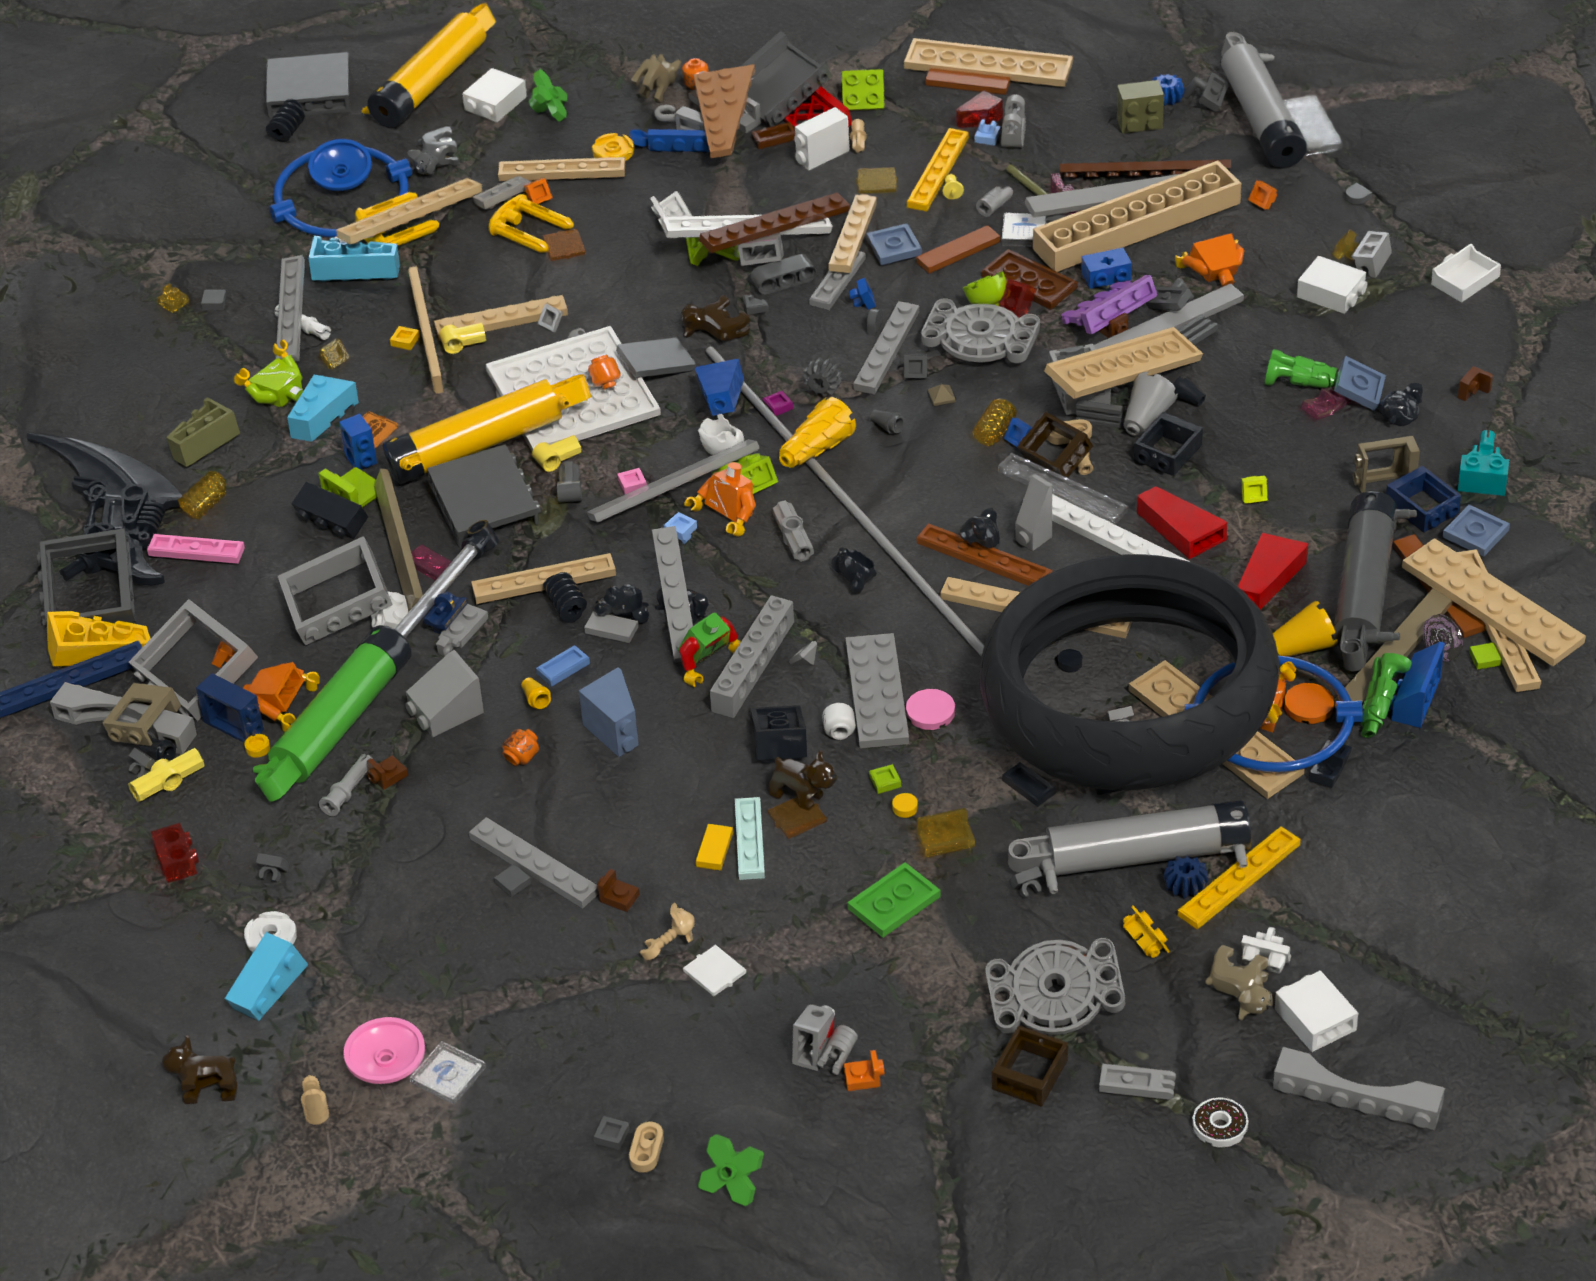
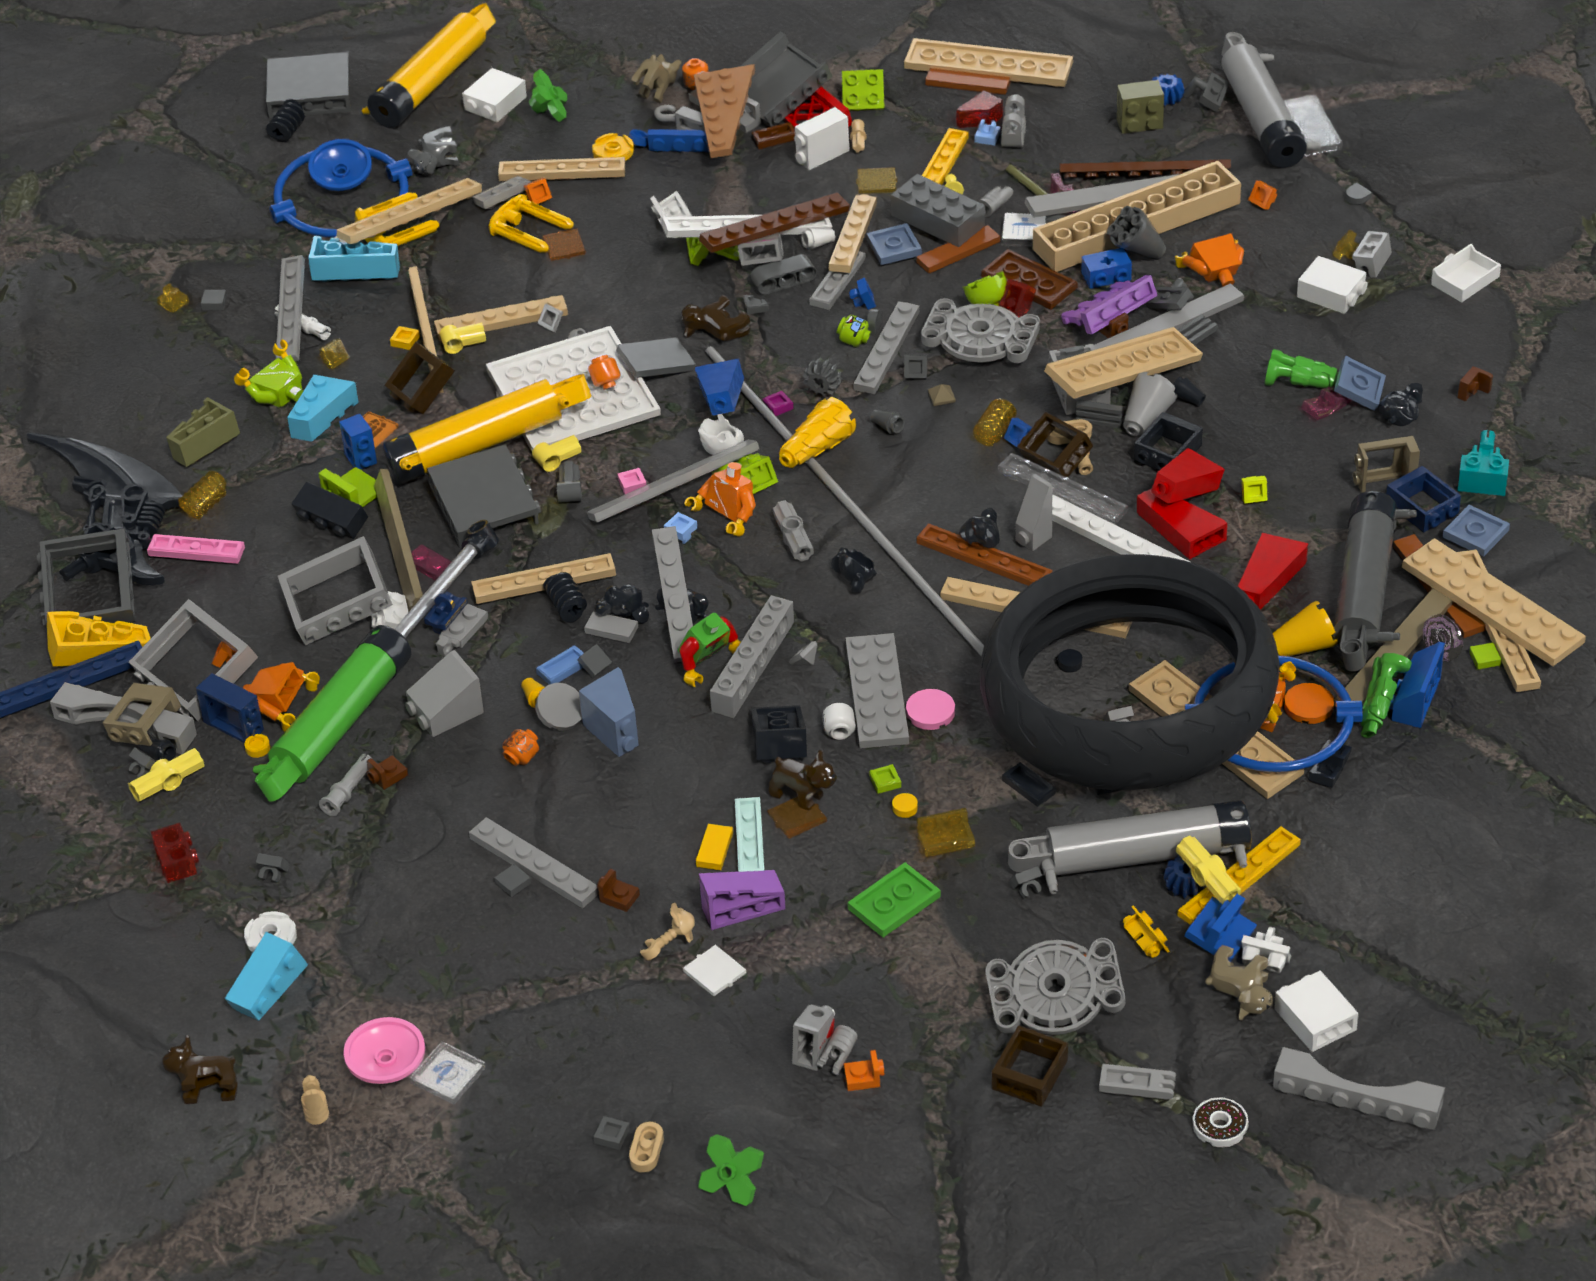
(430, 387): none -> dark brown window
(559, 706): none -> light grey tile
(594, 660): none -> dark grey tile
(739, 896): none -> medium lavender wedge
(816, 237): none -> white cone
(853, 330): none -> lime head
(938, 210): none -> dark grey brick
(1136, 233): none -> dark grey cone
(1187, 477): none -> red slope
(1207, 869): none -> light yellow piece
(1221, 925): none -> blue bracket

